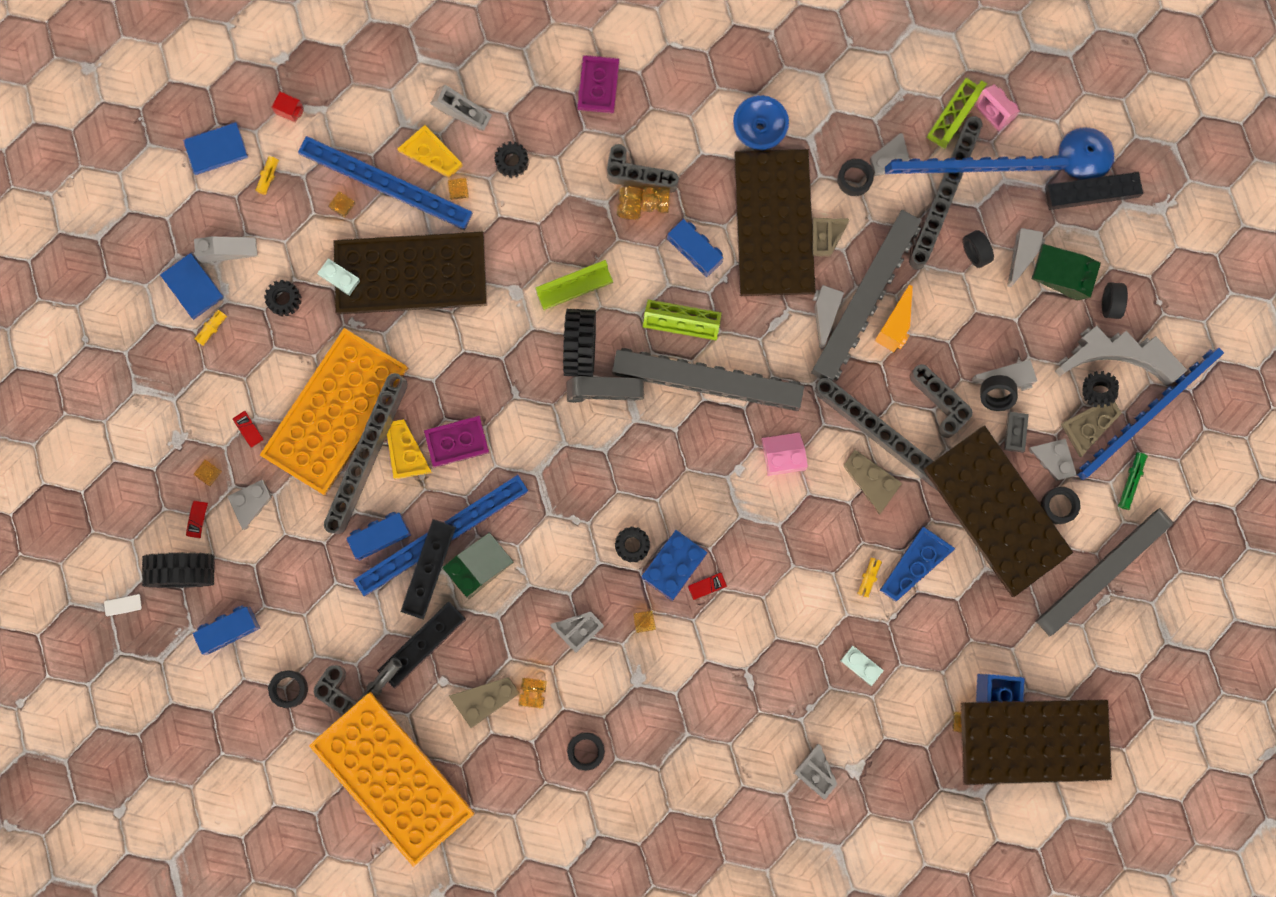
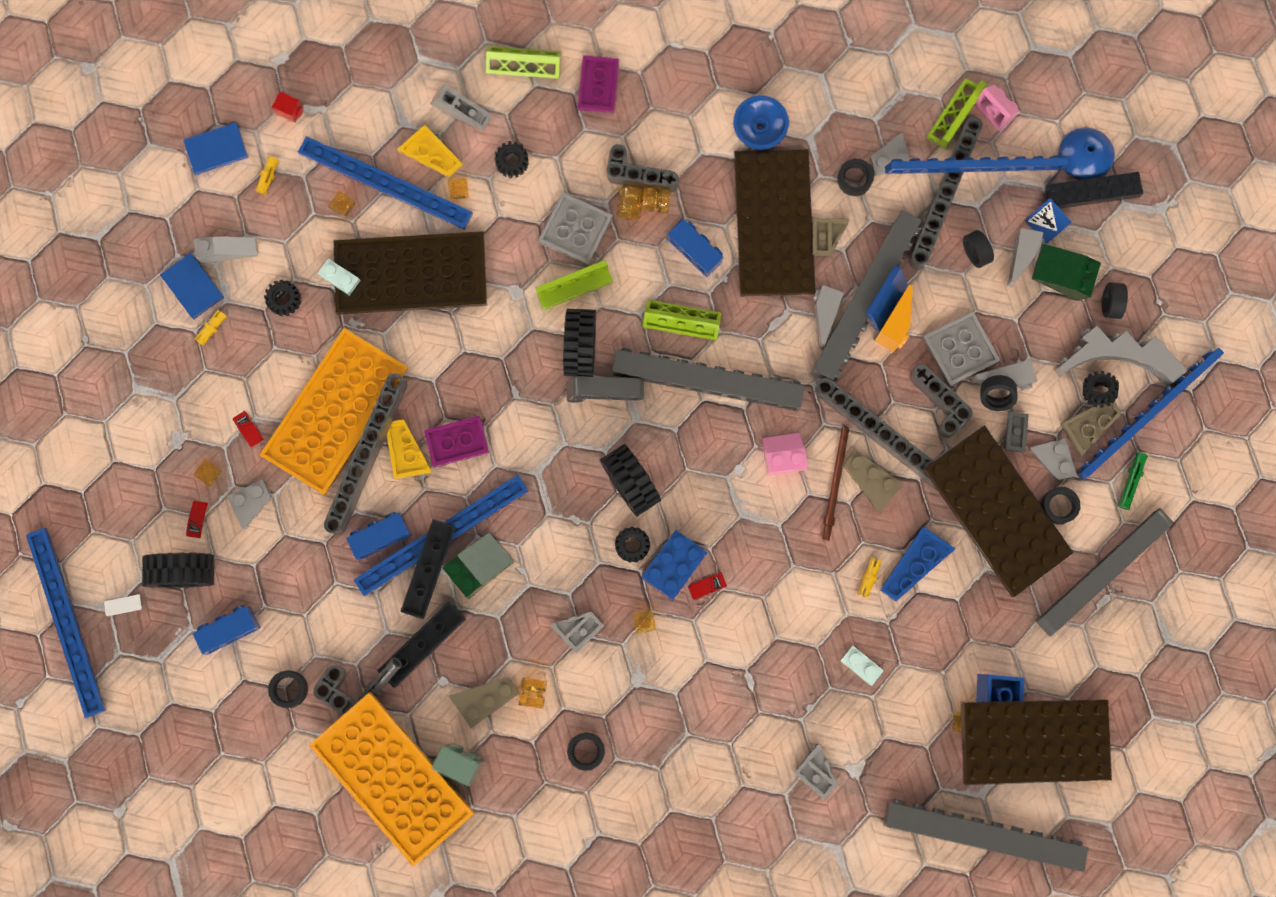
(66, 623): none -> blue plate
(458, 764): none -> sand green brick
(526, 56): none -> lime fence
(575, 229): none -> light grey plate
(630, 480): none -> black tyre
(829, 519): none -> copper bar
(887, 298): none -> blue tile
(961, 349): none -> light grey plate
(986, 836): none -> dark grey brick
(1048, 220): none -> blue sticker

